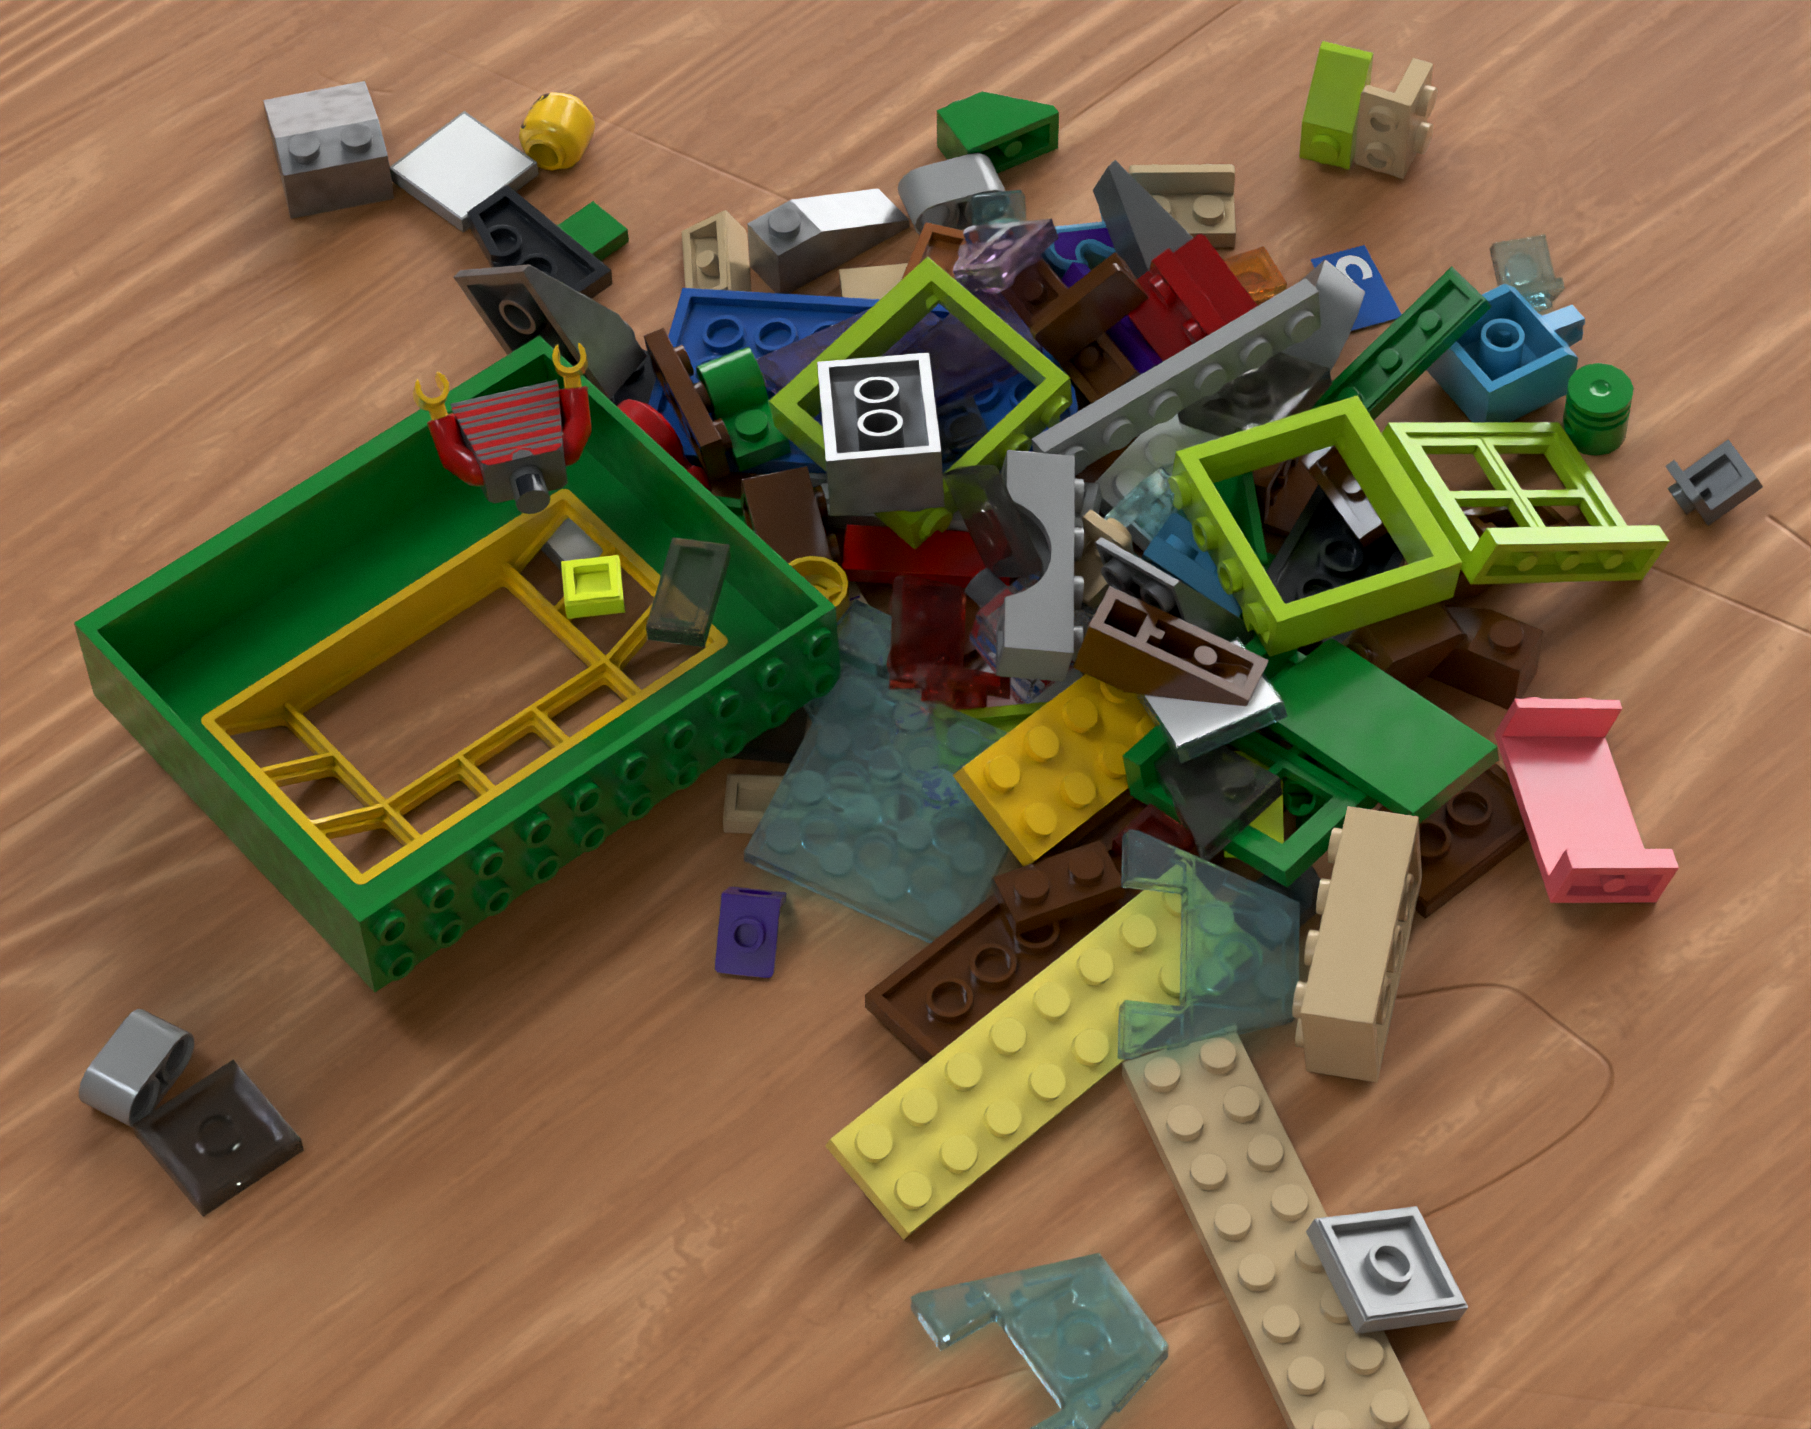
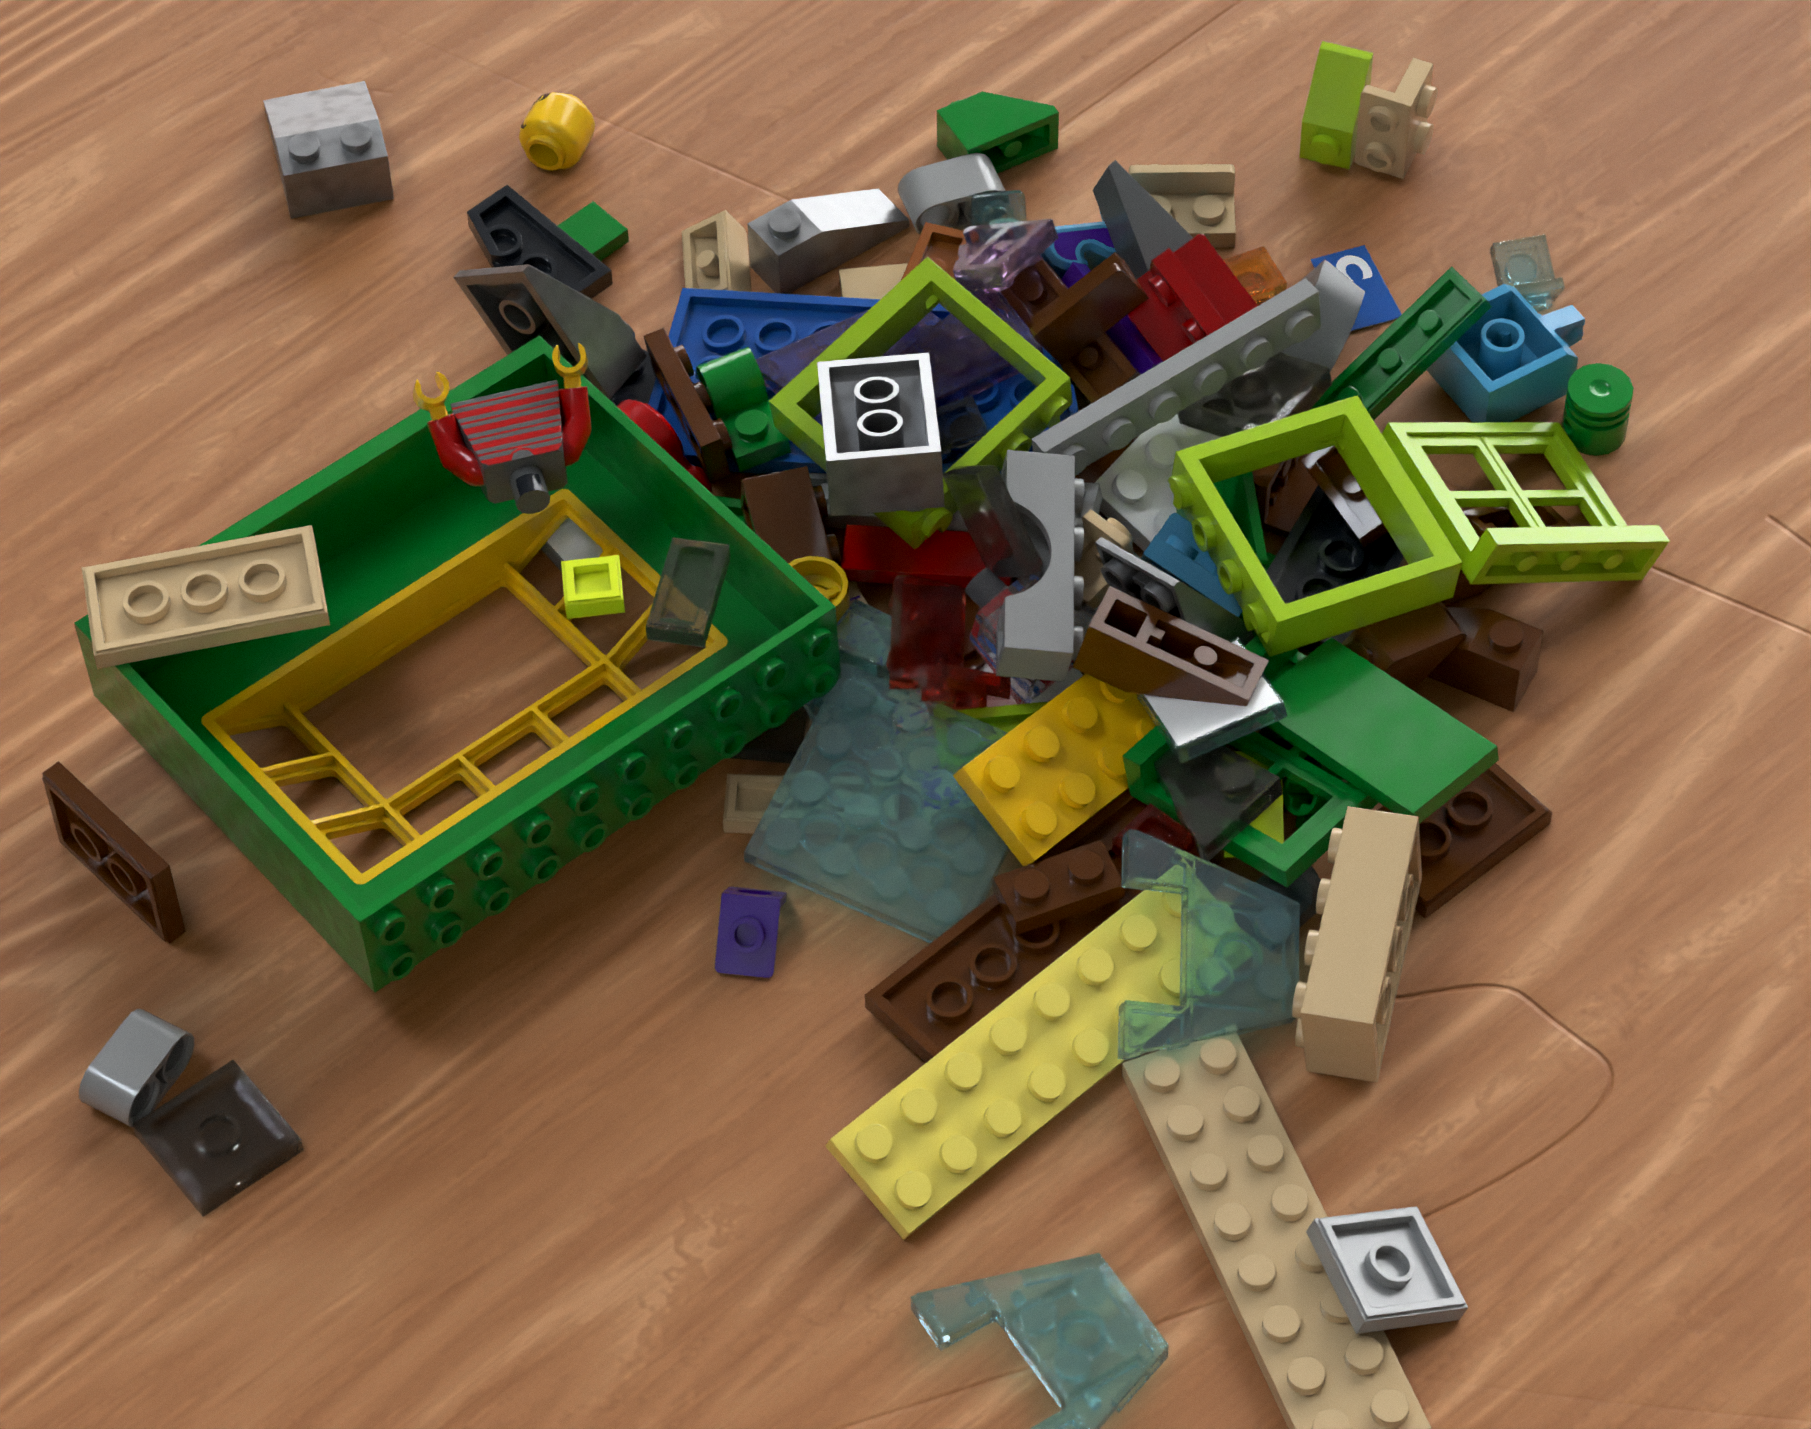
(113, 853): none -> reddish brown tile
(204, 596): none -> tan tile
(461, 168): white tile -> none
(1147, 504): clear light blue bracket -> none
(1577, 803): coral panel -> none
(1713, 483): dark grey bracket -> none

